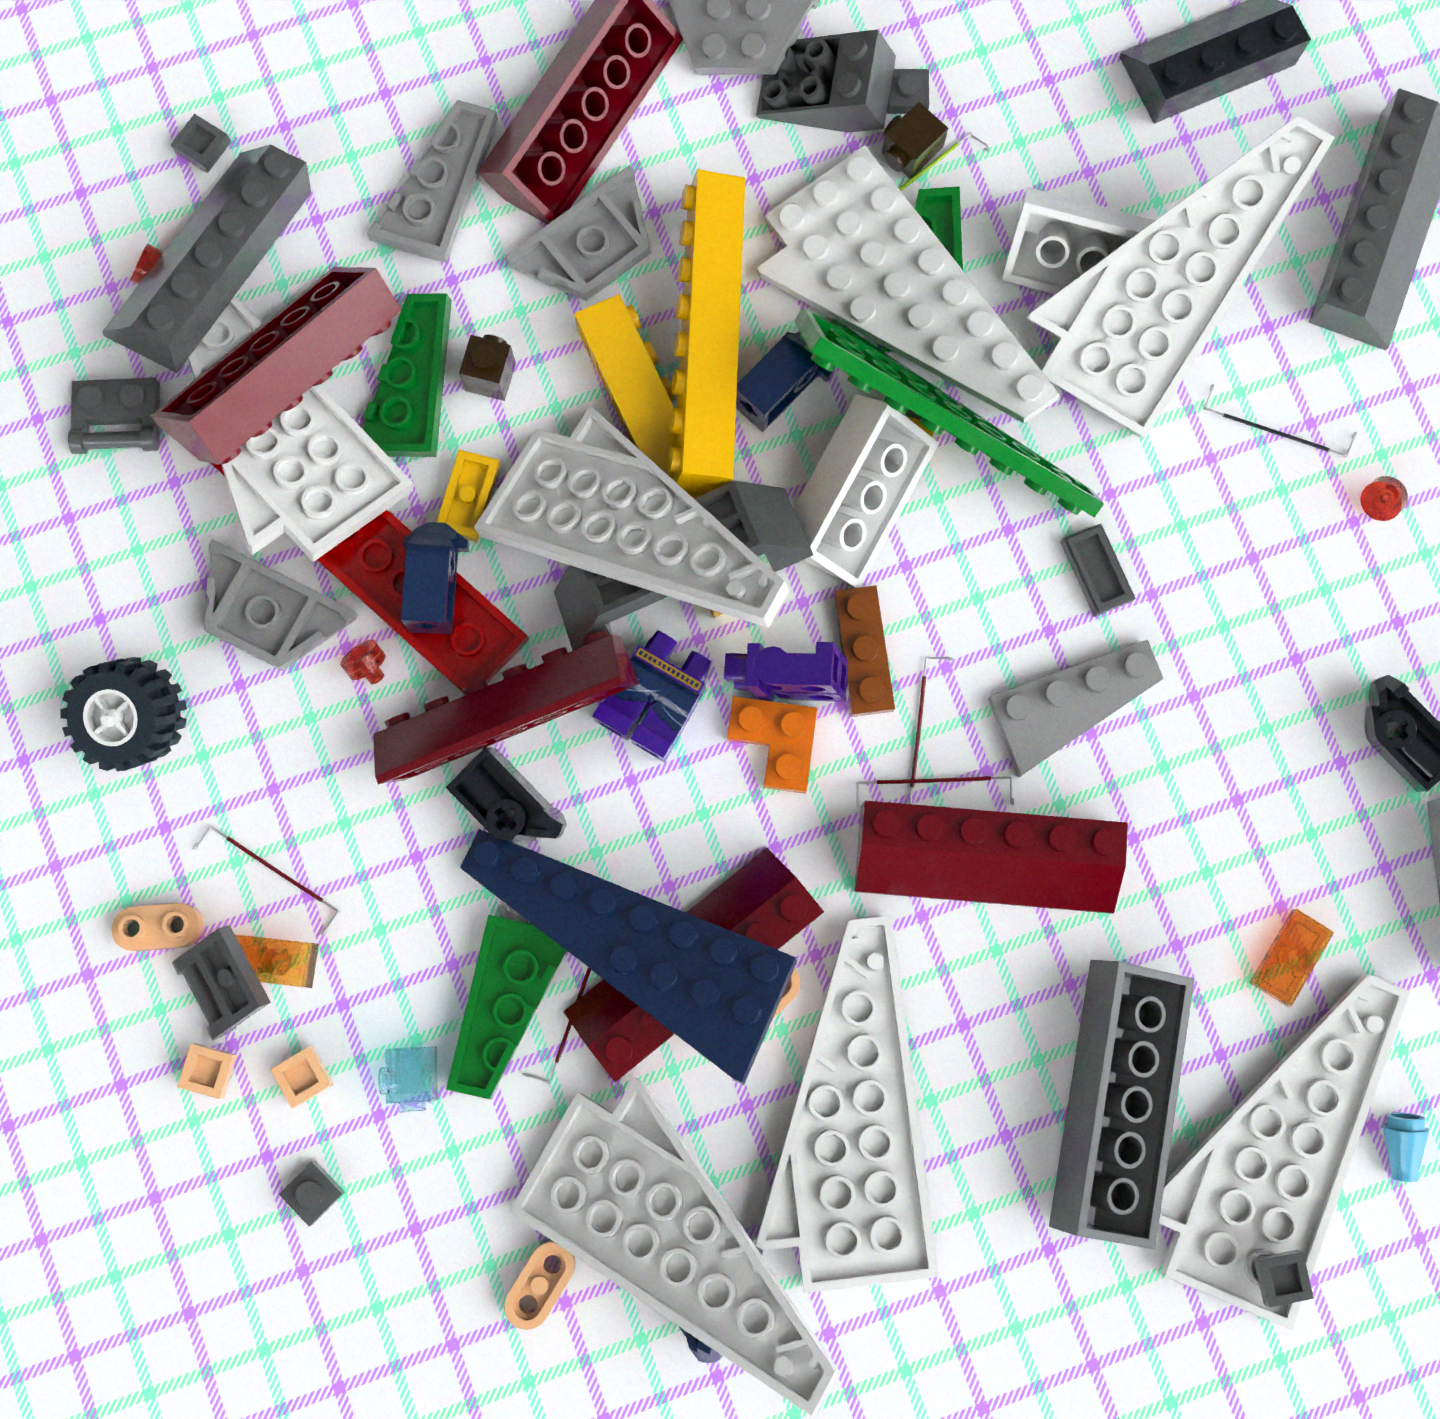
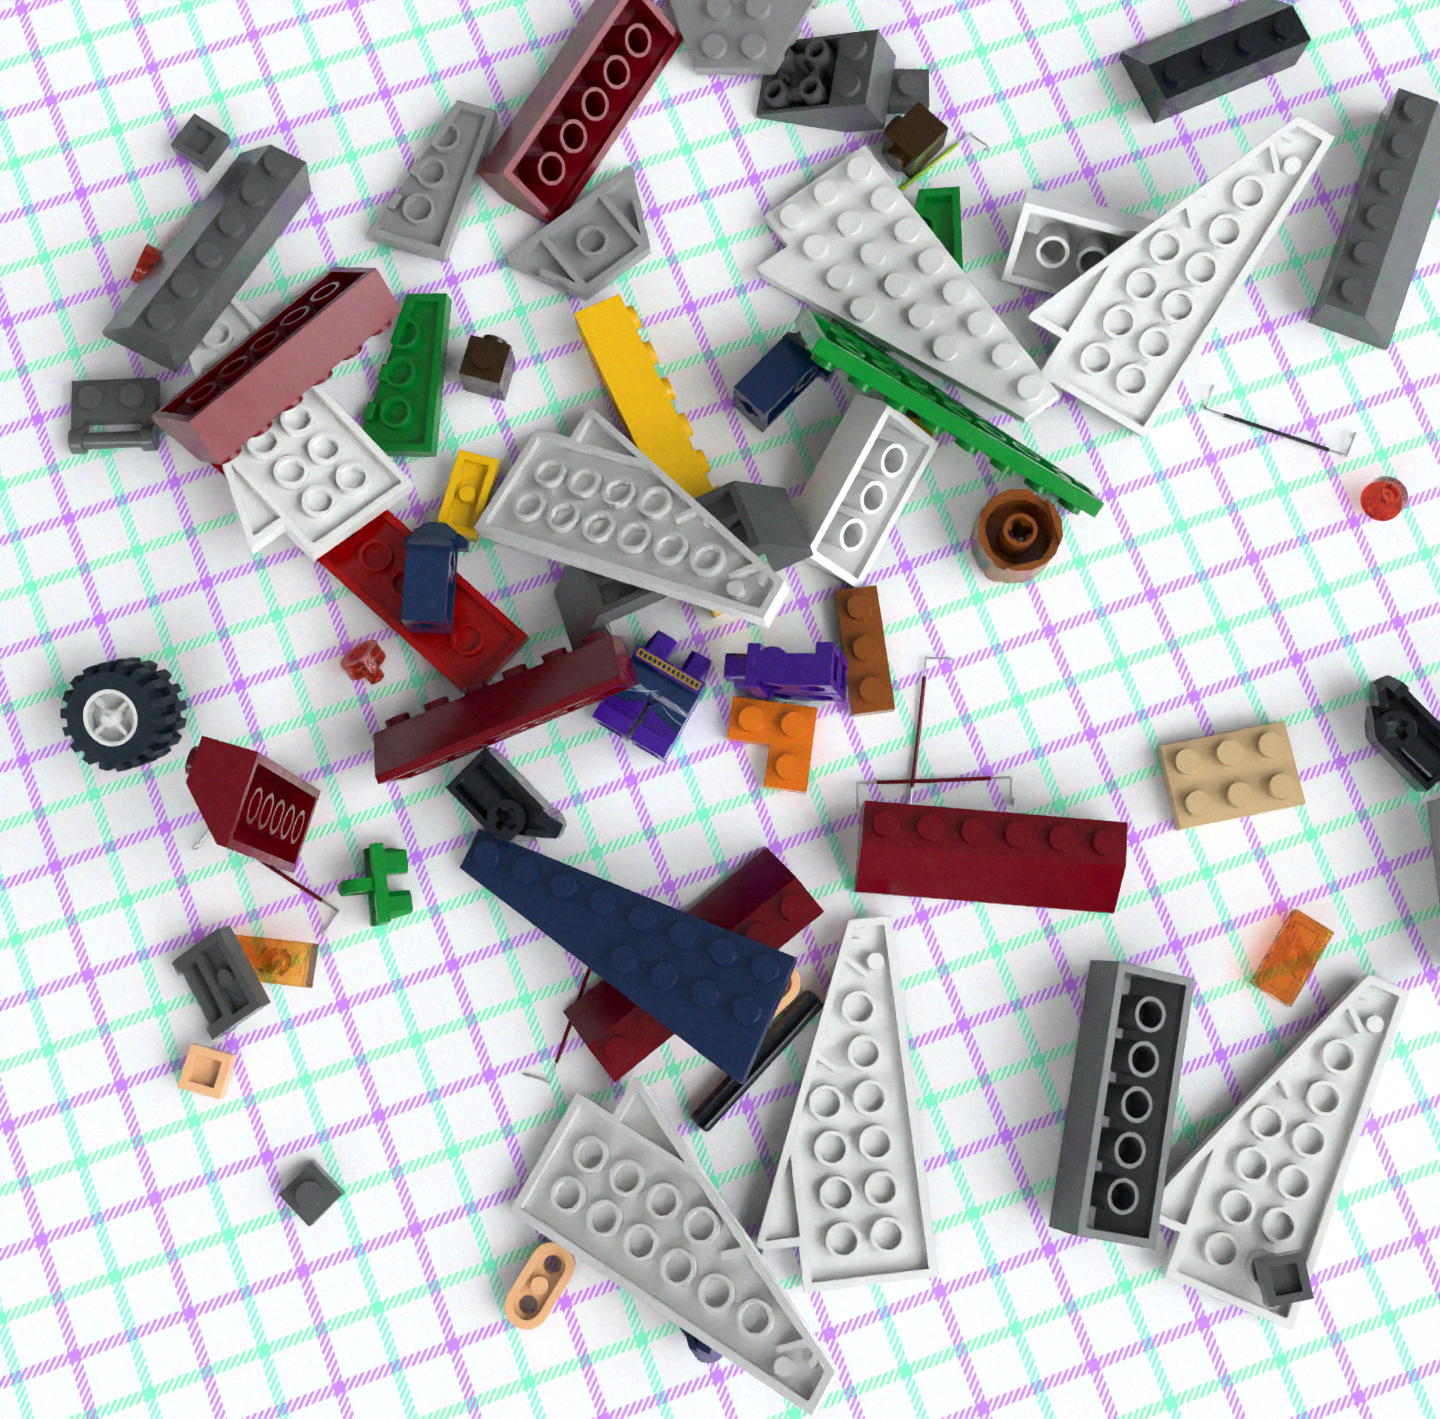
(155, 927): light nougat plate -> none
(251, 802): none -> dark red slope
(267, 610): light grey wing -> none
(302, 1077): light nougat plate -> none
(378, 865): none -> green hips
(409, 1077): clear light blue brick -> none
(506, 989): green wing -> none
(708, 332): yellow brick -> none
(775, 1041): none -> black axle
(1028, 518): none -> dark orange brick
(1062, 706): light grey wing -> none
(1097, 570): dark grey tile -> none
(1230, 775): none -> tan plate
(1405, 1144): medium azure cone -> none

